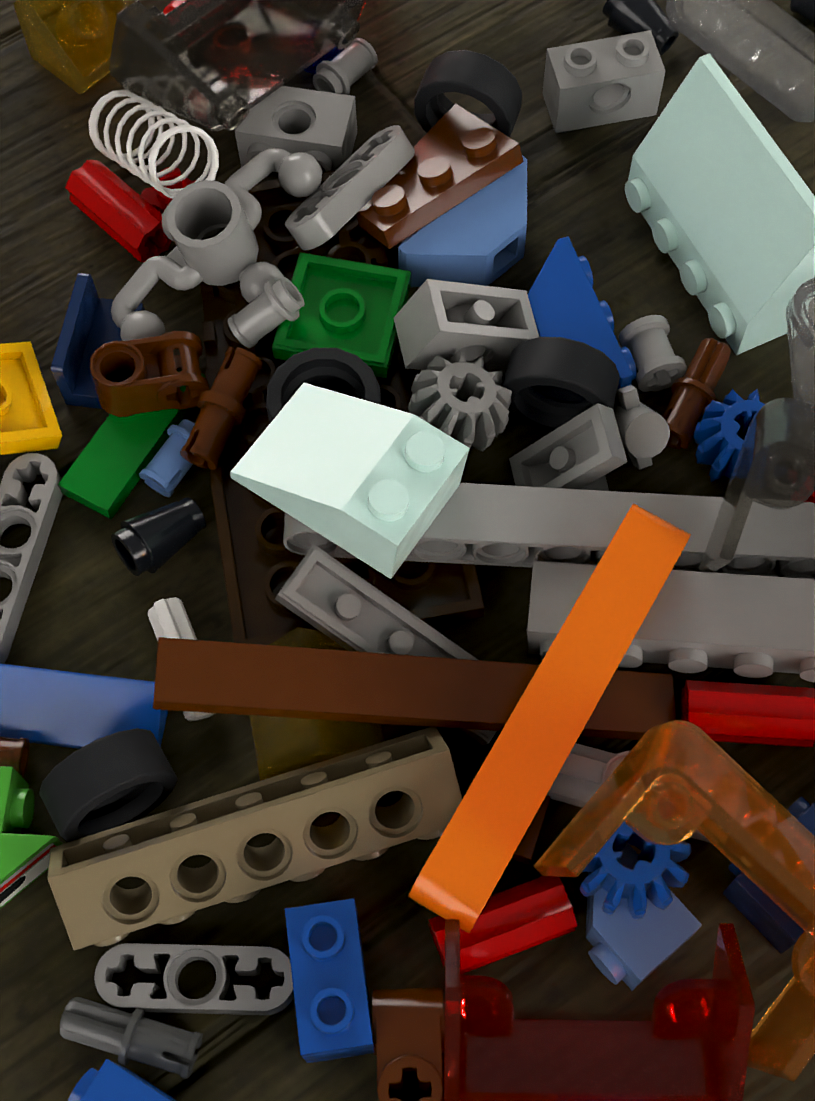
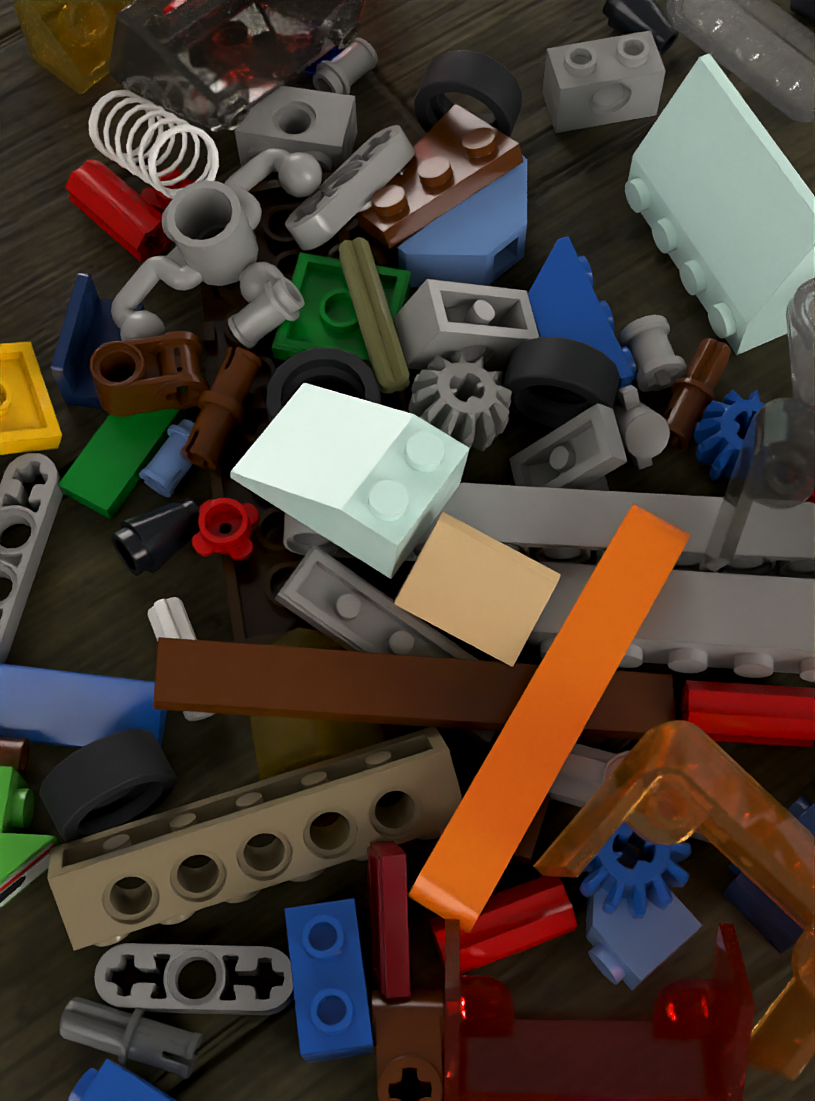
(222, 512): none -> red plate
(374, 316): none -> olive axle
(388, 918): none -> dark red tile
(477, 589): none -> tan slope

